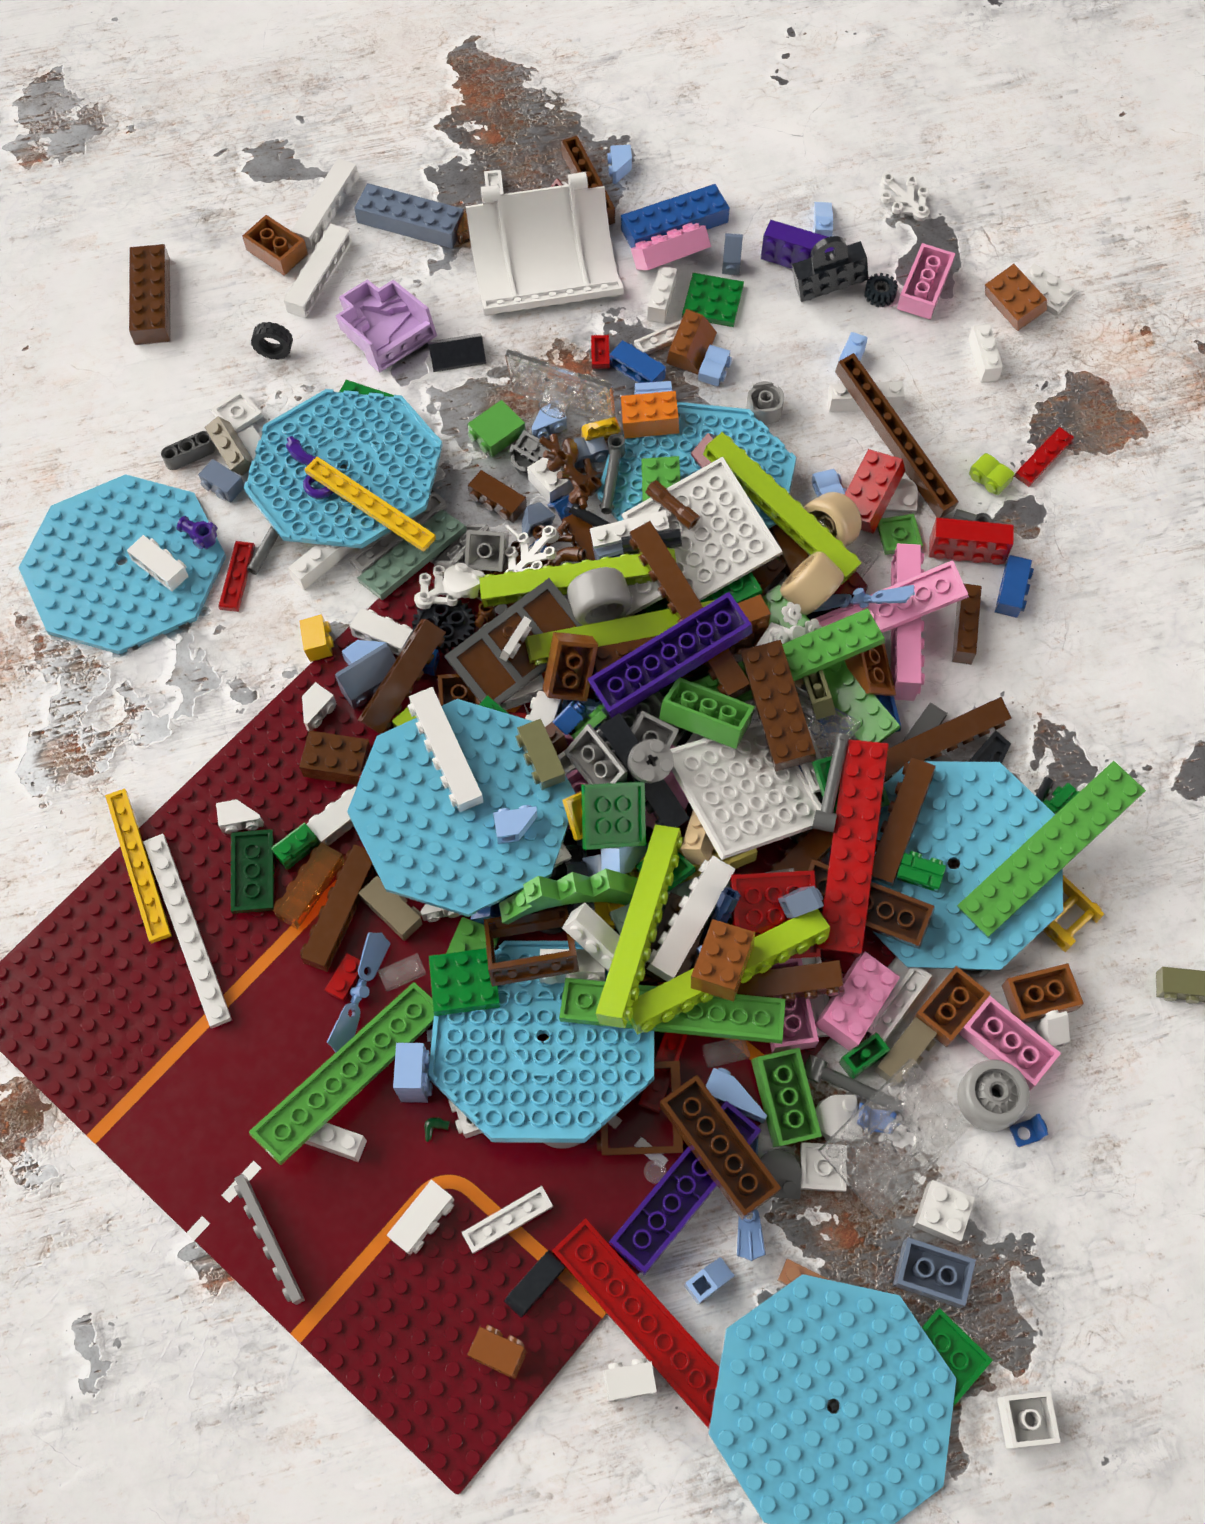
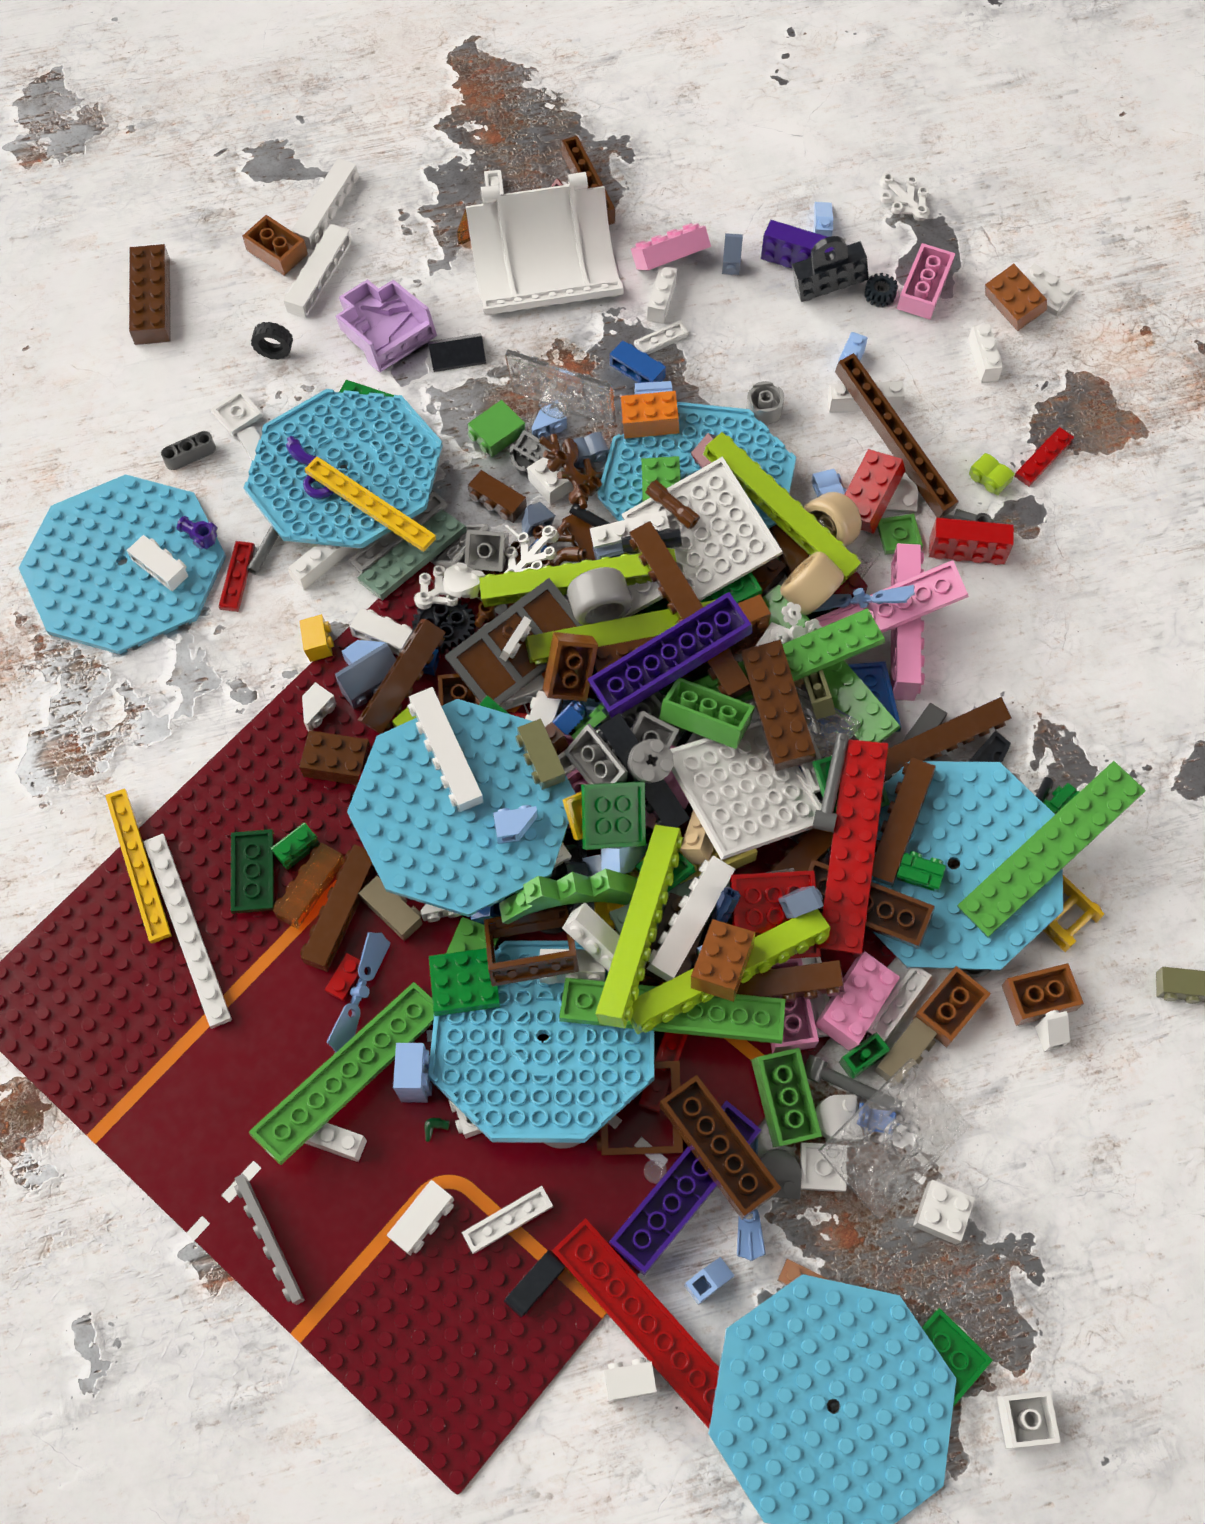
(221, 481): sand blue brick -> none
(229, 445): brick -> none
(237, 816): white slope -> none
(334, 820): white brick -> none
(402, 972): clear plate -> none
(409, 215): sand blue brick -> none
(497, 1352): dark orange brick -> none
(562, 506): blue bracket -> none
(600, 351): red plate -> none
(601, 428): yellow slope -> none
(616, 447): dark grey piece -> none
(620, 160): light blue slope -> none
(691, 342): dark orange slope -> none
(698, 206): blue brick -> none
(714, 298): green plate -> none
(714, 365): light blue brick -> none
(725, 1052): clear plate -> none
(726, 1087): light blue slope -> none
(873, 671): dark orange slope -> none
(934, 1273): sand blue brick -> none
(967, 626): reddish brown brick -> none
(982, 1107): light grey wheel -> none
(1006, 1038): bright pink brick -> none
(1014, 586): blue brick -> none
(1036, 1127): blue bracket -> none

